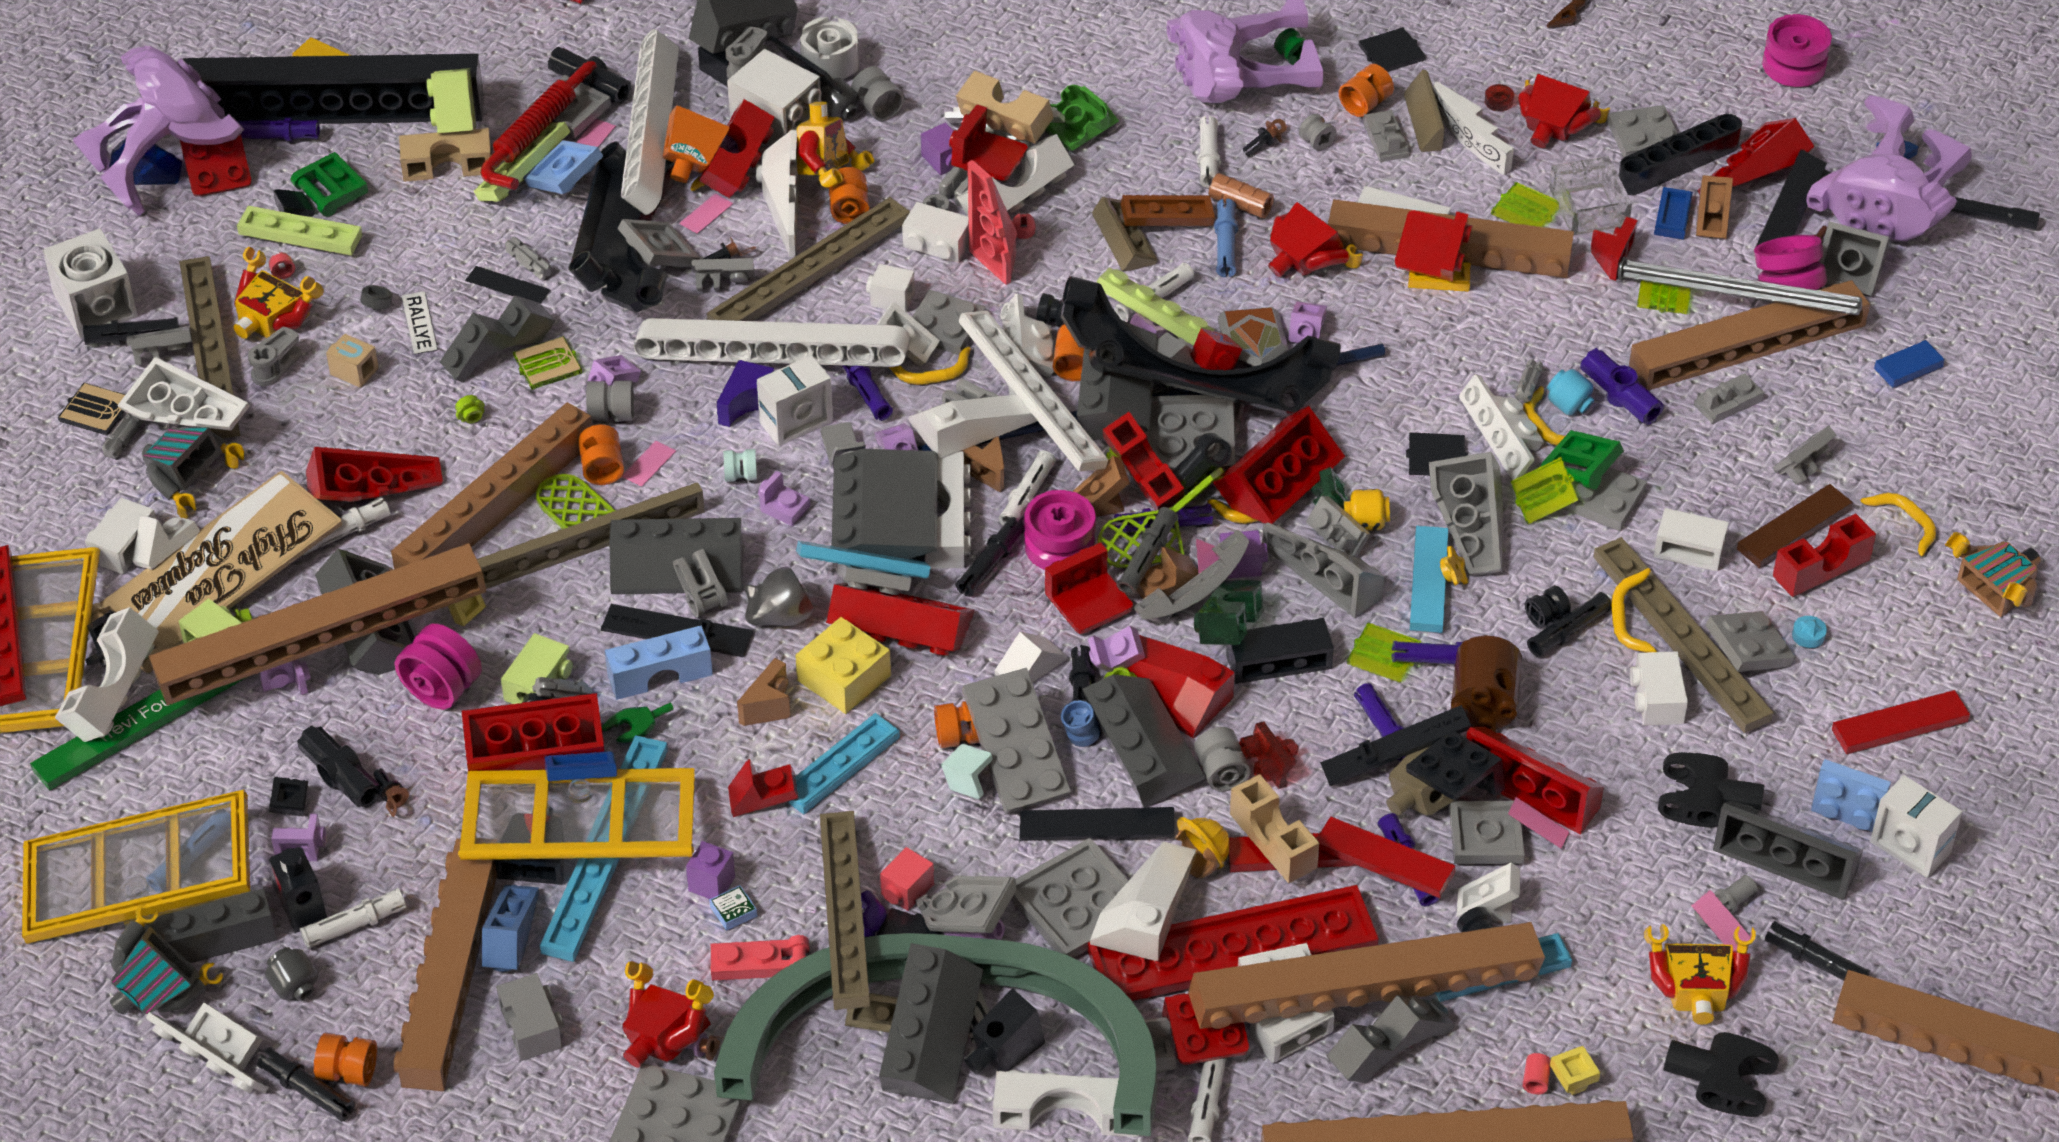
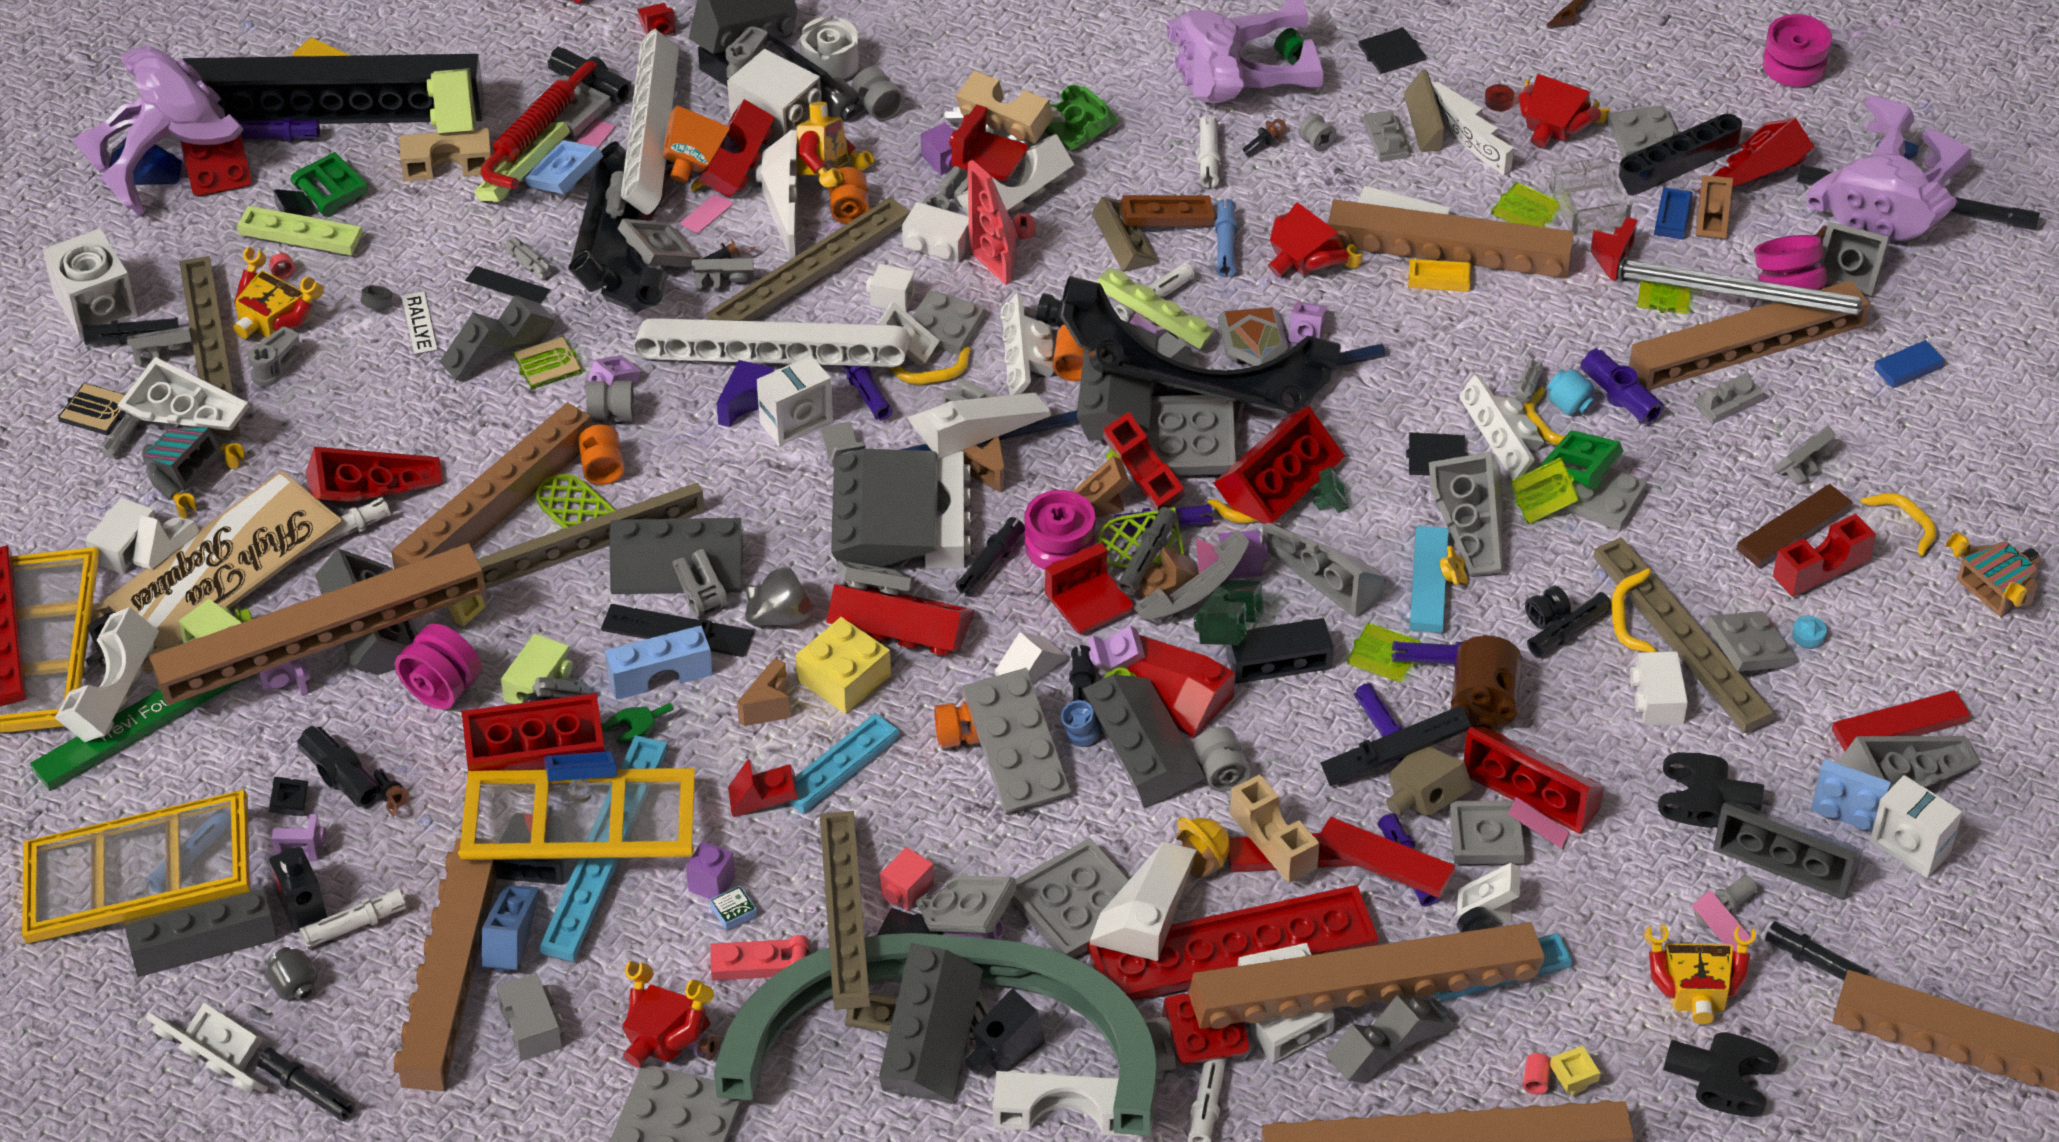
(153, 972): dark grey torso -> none
(345, 1059): orange wheel -> none
(352, 360): tan brick -> none
(469, 409): lime plate -> none
(615, 202): none -> light grey axle
(648, 463): bright pink sticker -> none
(658, 18): none -> red bracket
(732, 465): light aqua wheel -> none
(782, 501): lavender bracket -> none
(863, 559): medium azure tile -> none
(873, 914): dark purple arm -> none
(896, 438): lavender bracket -> none
(963, 770): light aqua panel -> none
(1033, 391): white tile -> none
(1041, 466): white pin -> none
(1097, 823): black piece -> none
(1198, 489): lime window -> none
(1199, 464): black piece -> none
(1215, 351): red brick -> none
(1244, 195): nougat axle -> none
(1274, 755): clear red hips -> none
(1337, 526): light grey plate -> none
(1366, 90): orange wheel -> none
(1369, 508): yellow head -> none
(1433, 244): red bracket -> none
(1457, 765): black bracket -> none
(1690, 539): white brick -> none
(1792, 199): black piece -> none
(1917, 757): none -> light grey wedge

